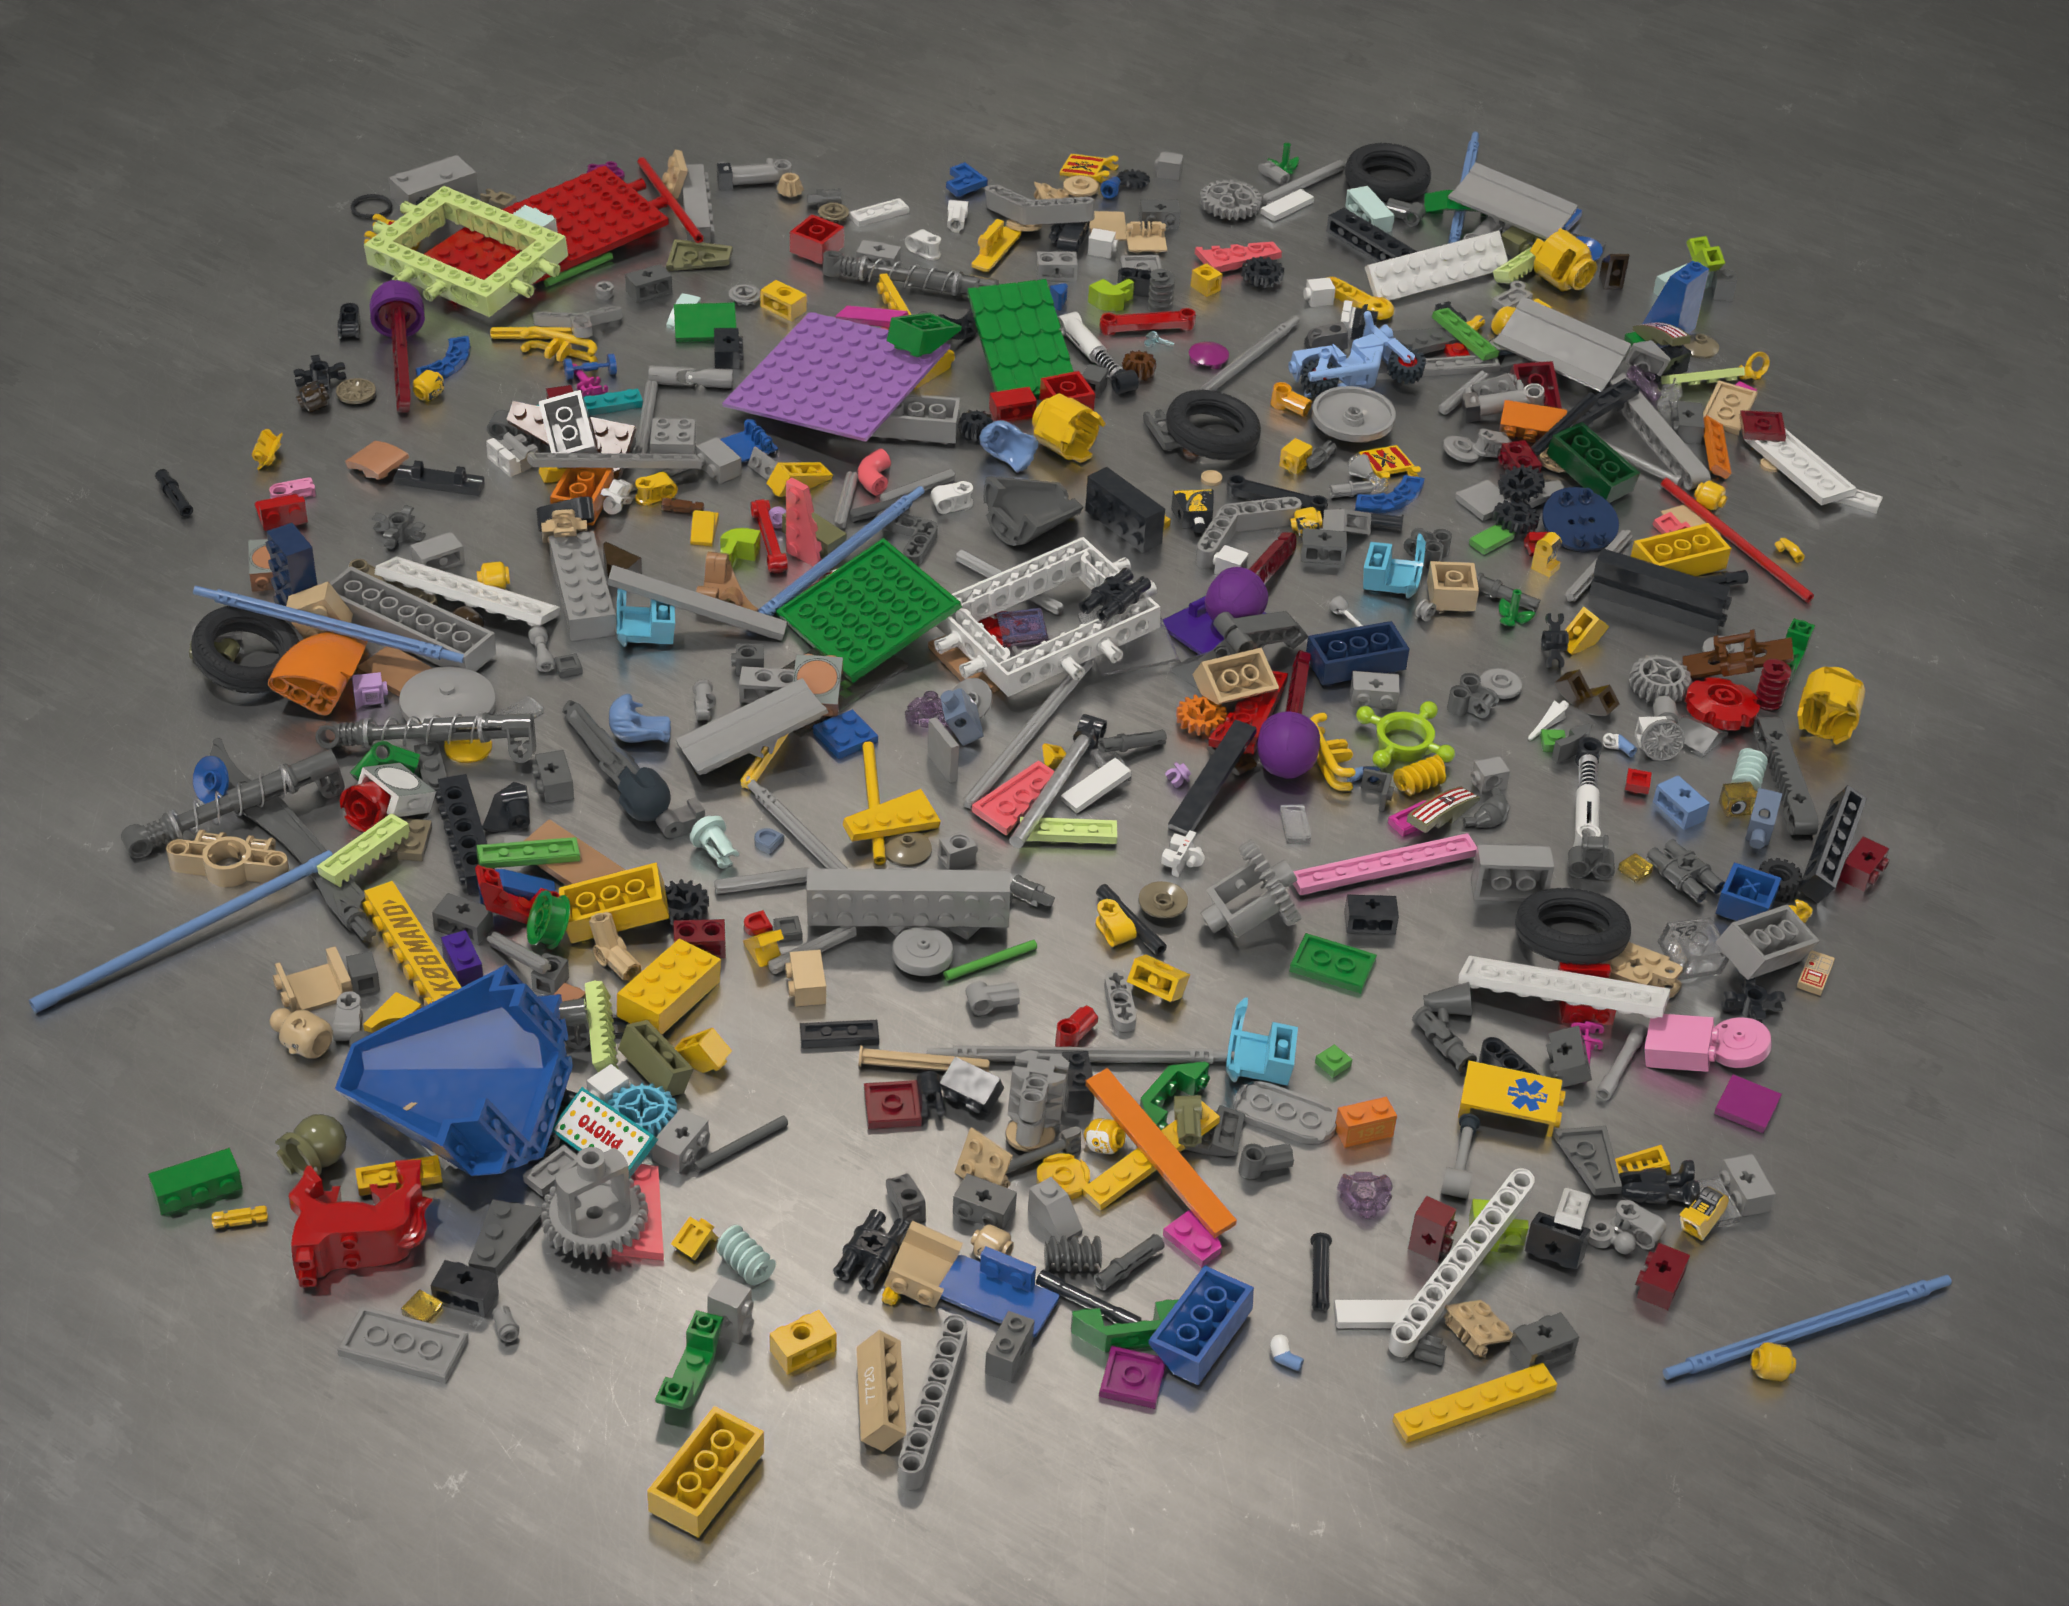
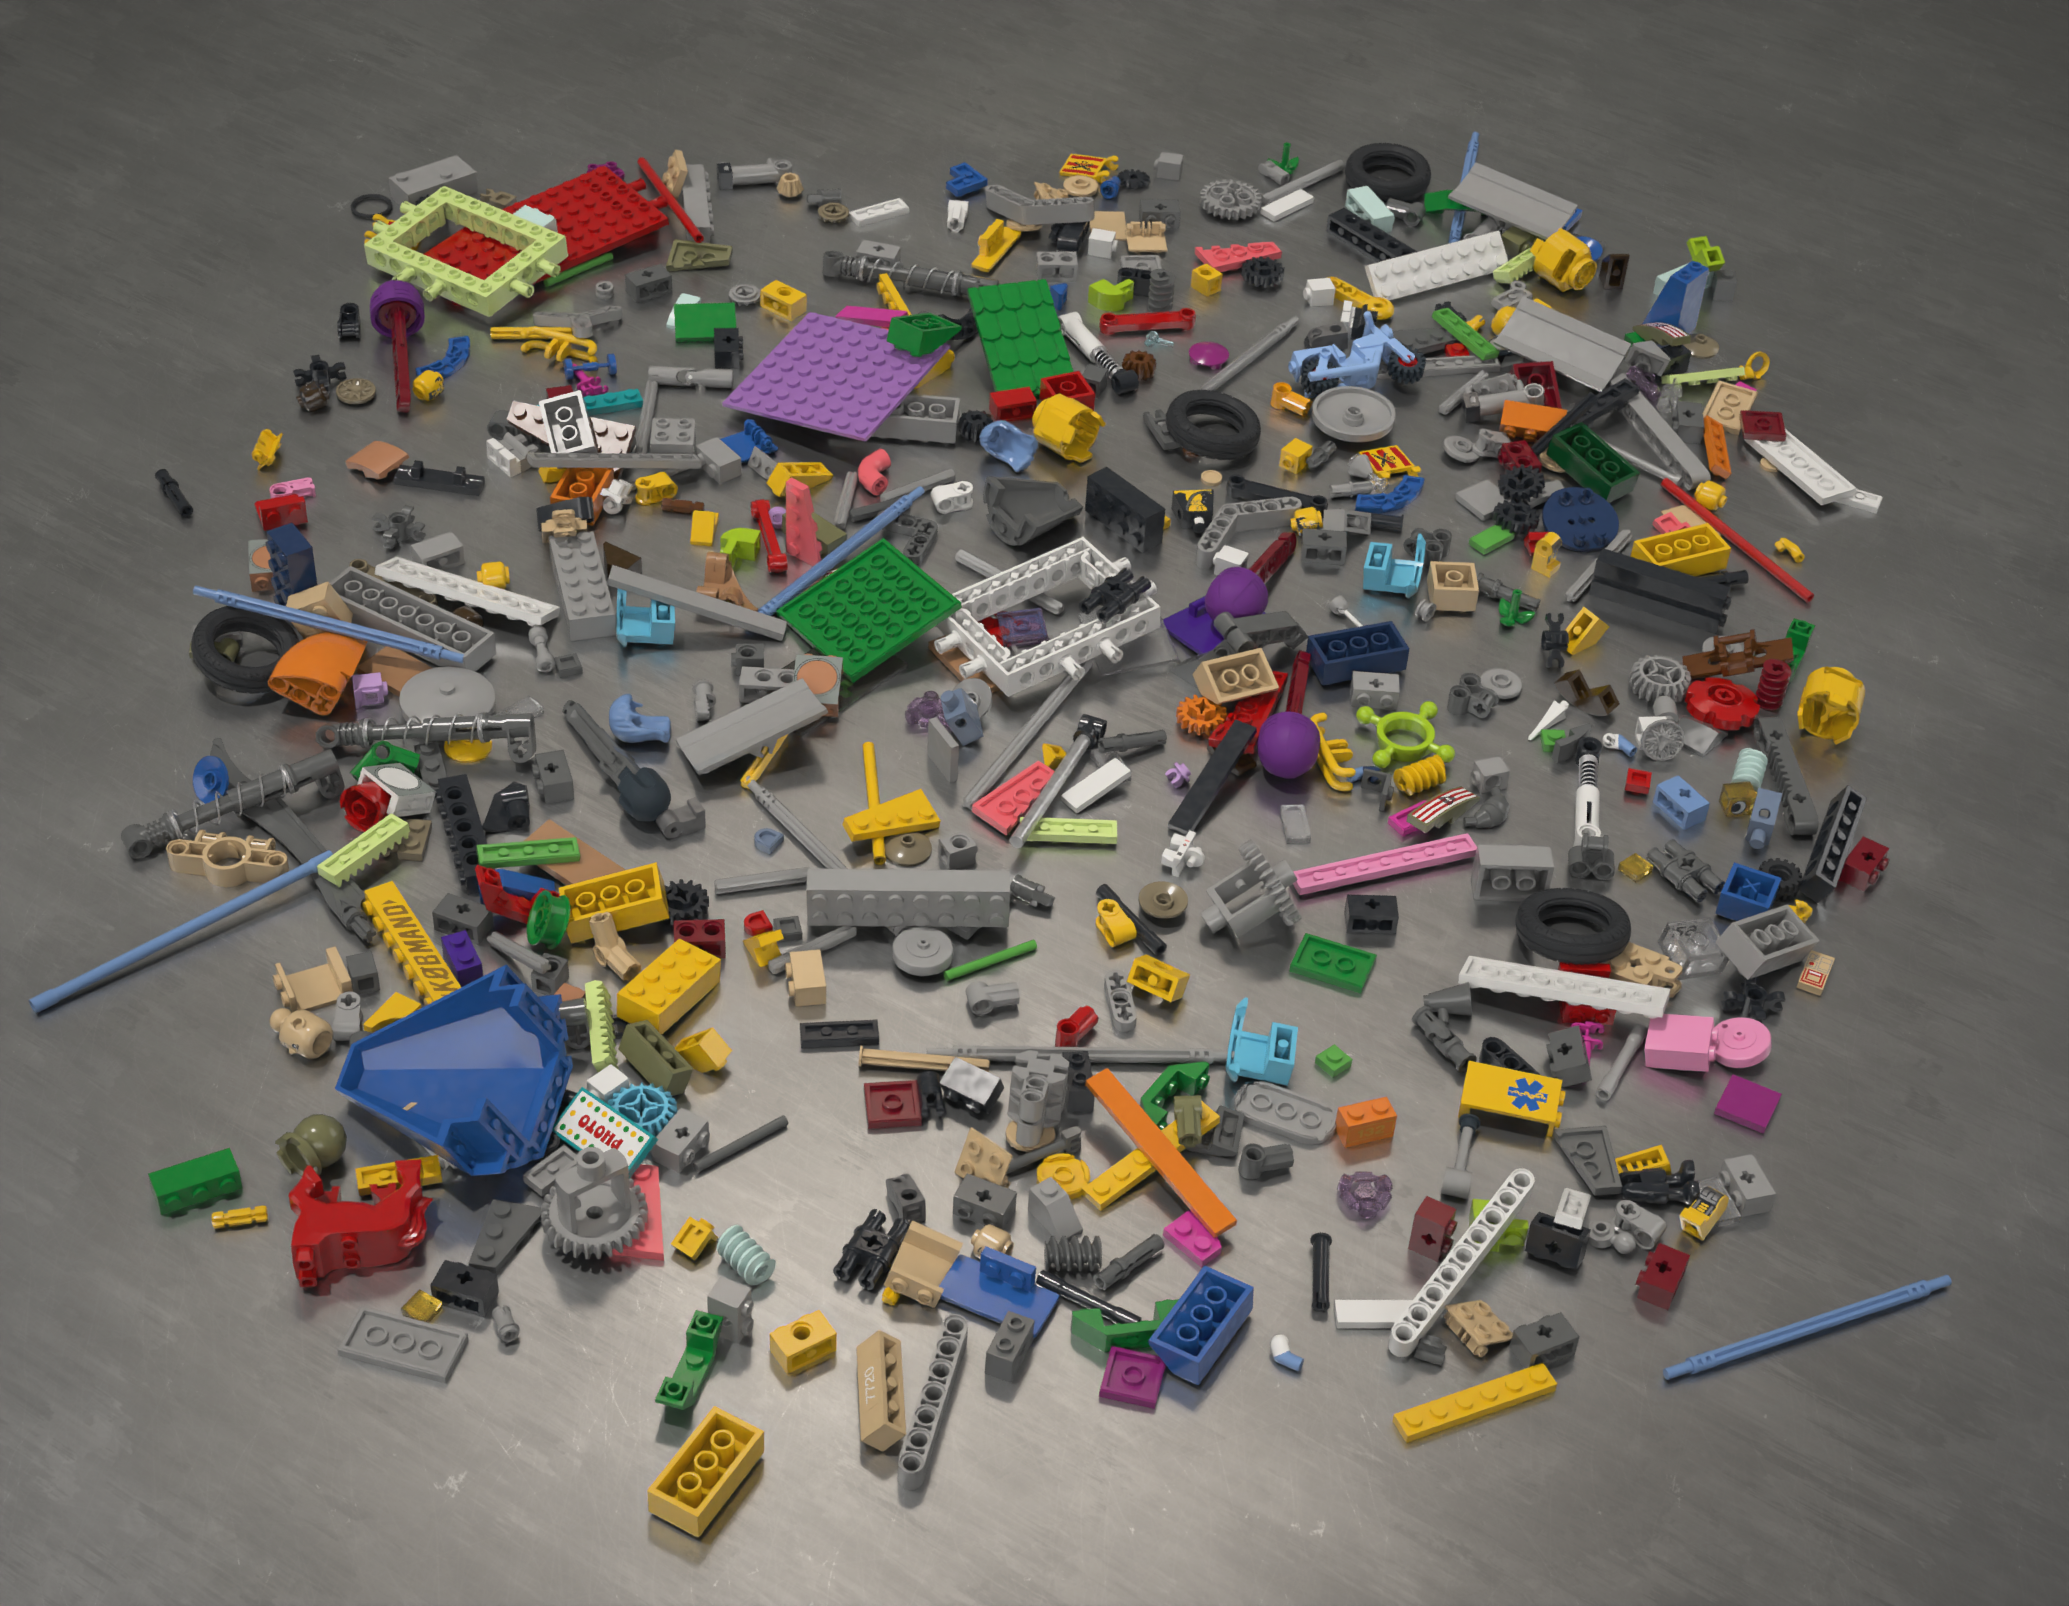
(710, 834): light aqua piece -> none
(815, 237): red brick -> none
(845, 733): blue plate -> none
(924, 244): white piece -> none
(1104, 1136): yellow head -> none
(1773, 1361): yellow head -> none

